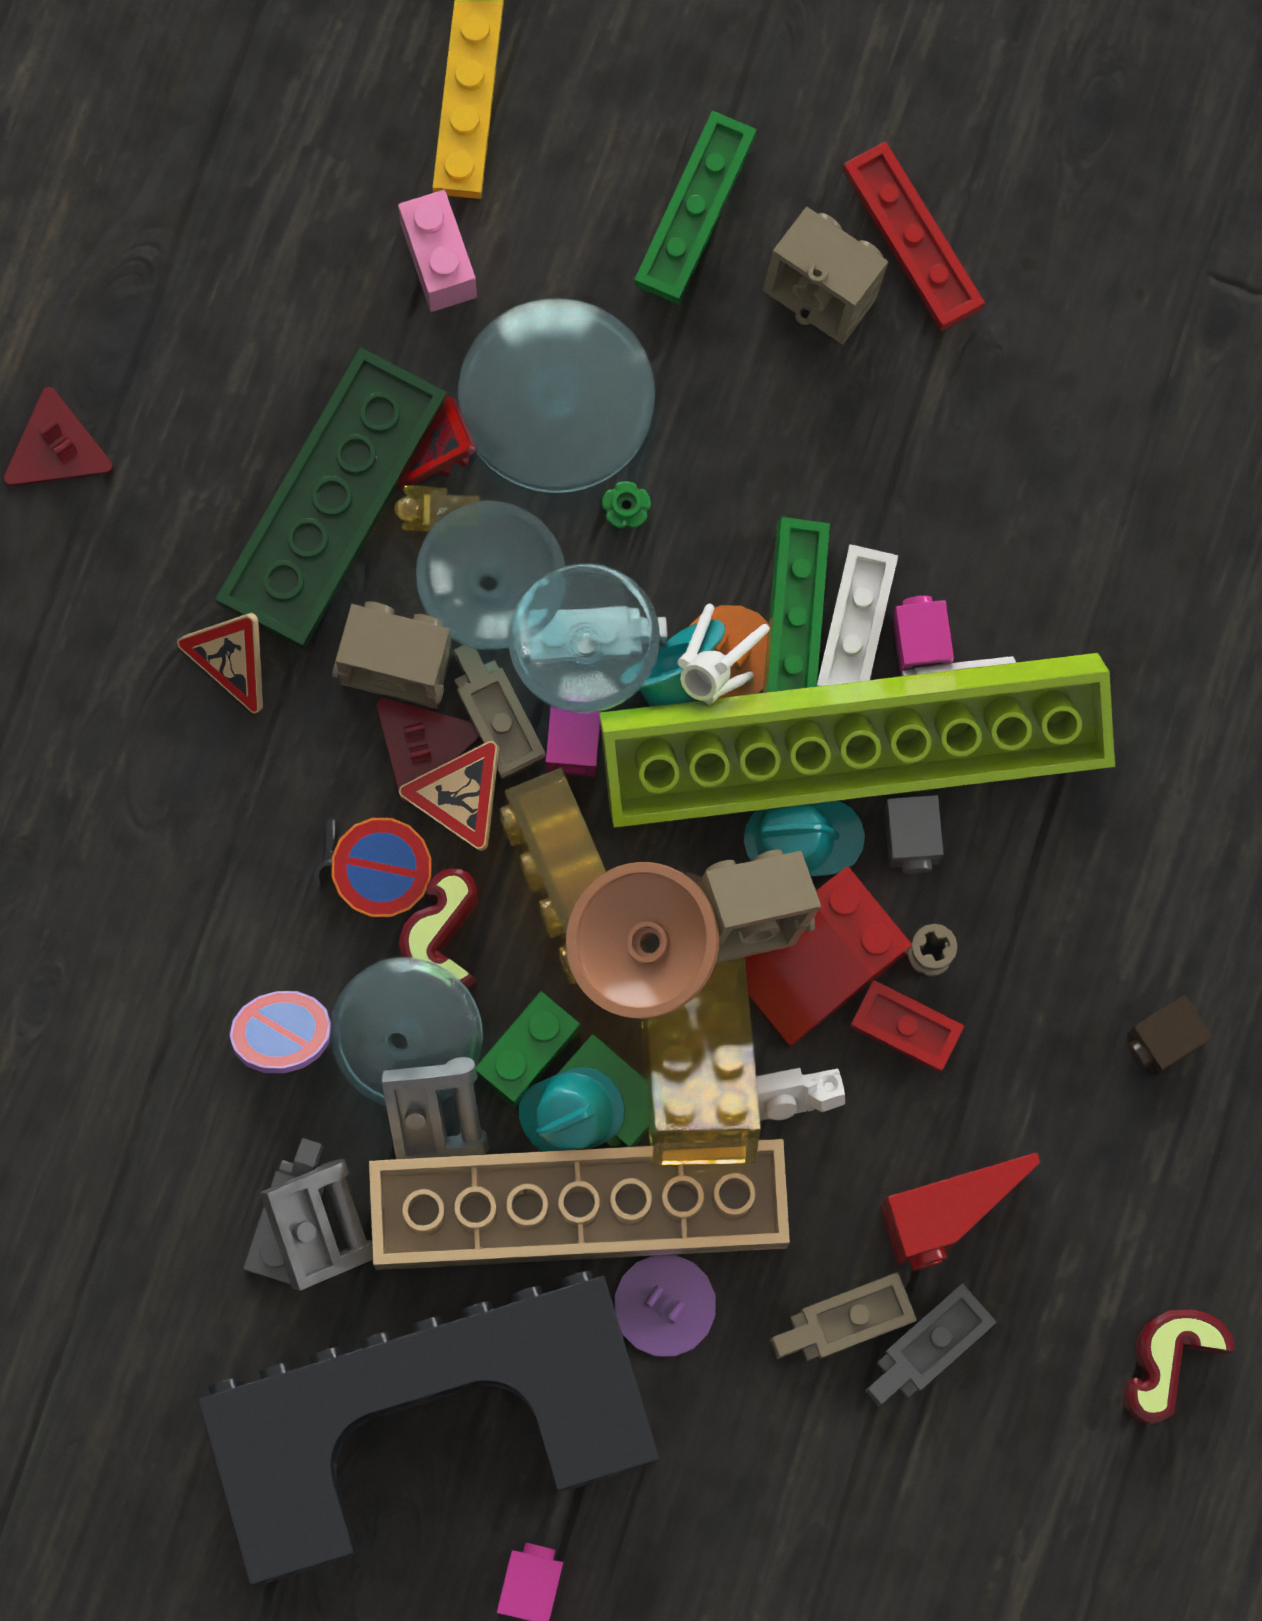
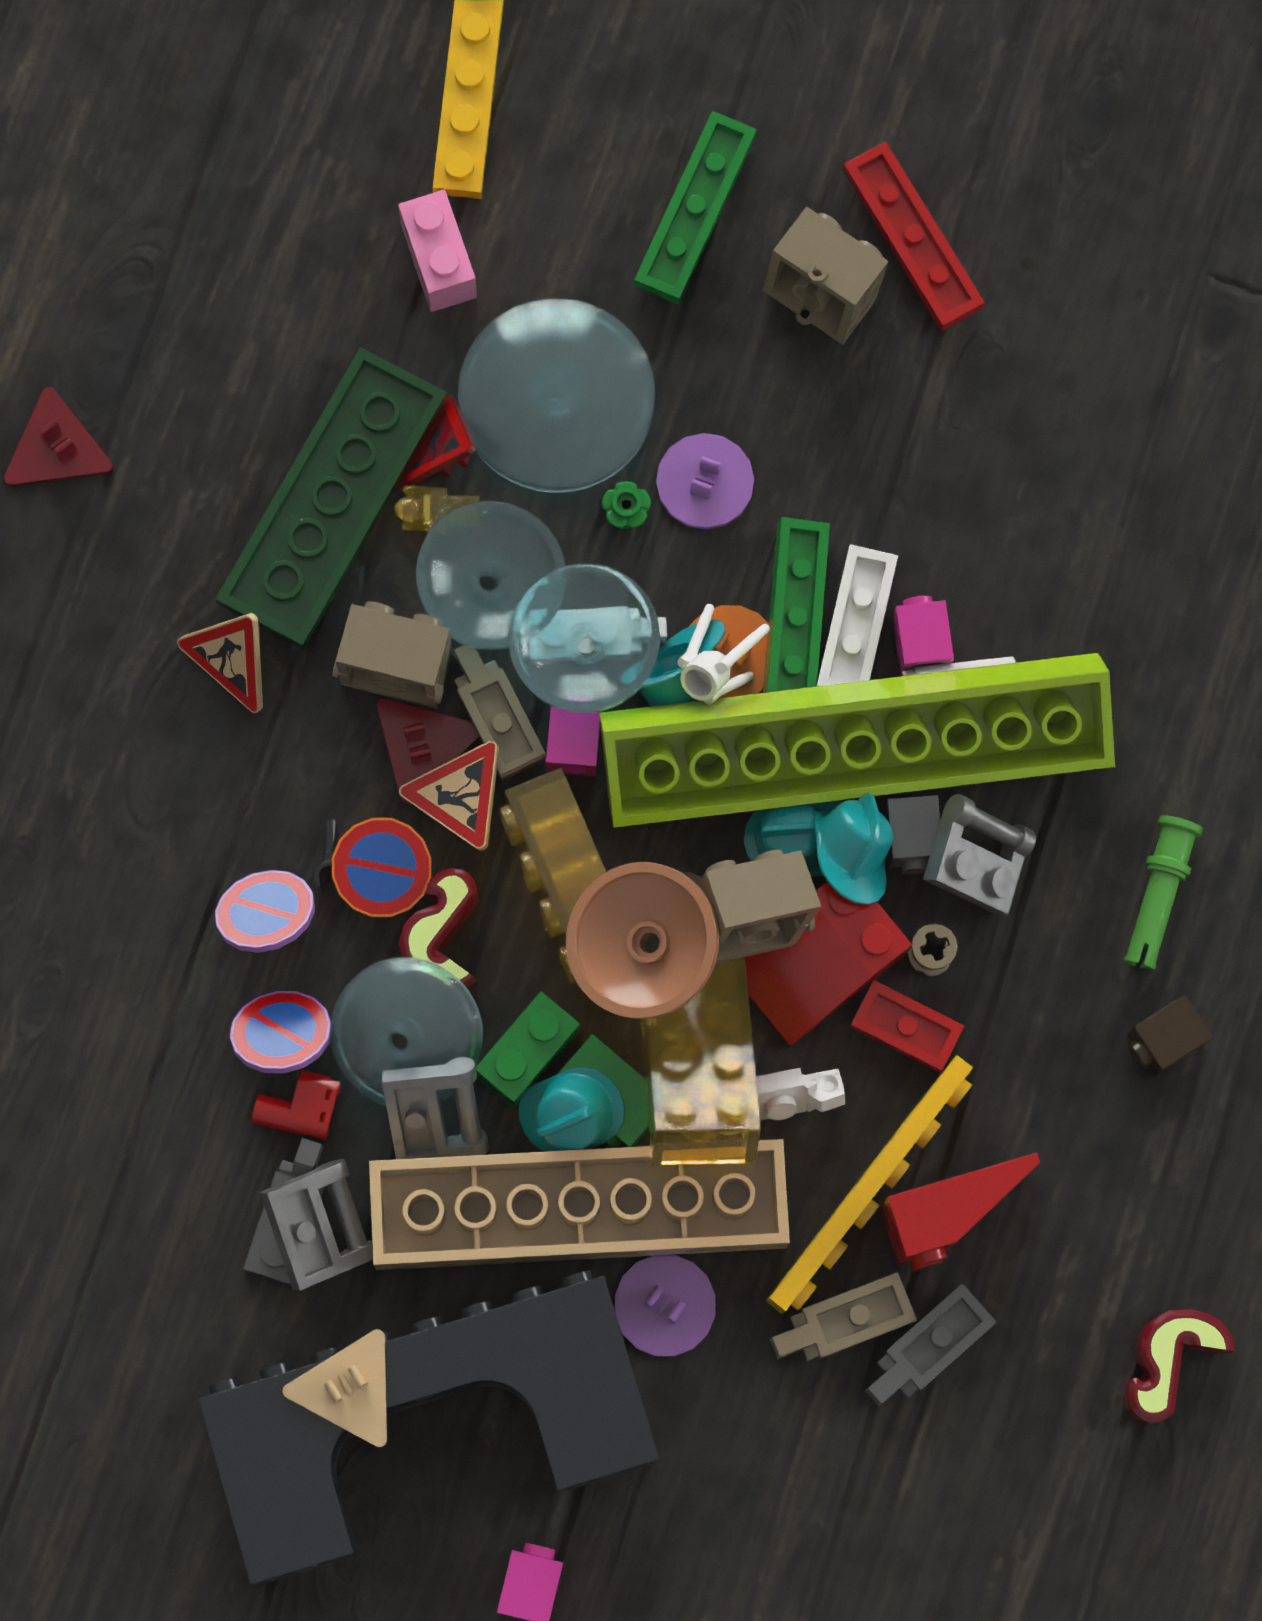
(265, 911): none -> piece
(308, 1113): none -> red piece
(349, 1389): none -> tan piece
(705, 481): none -> medium lavender piece
(853, 848): none -> teal piece
(858, 1204): none -> yellow plate
(970, 869): none -> flat silver plate
(1167, 869): none -> bright green pin

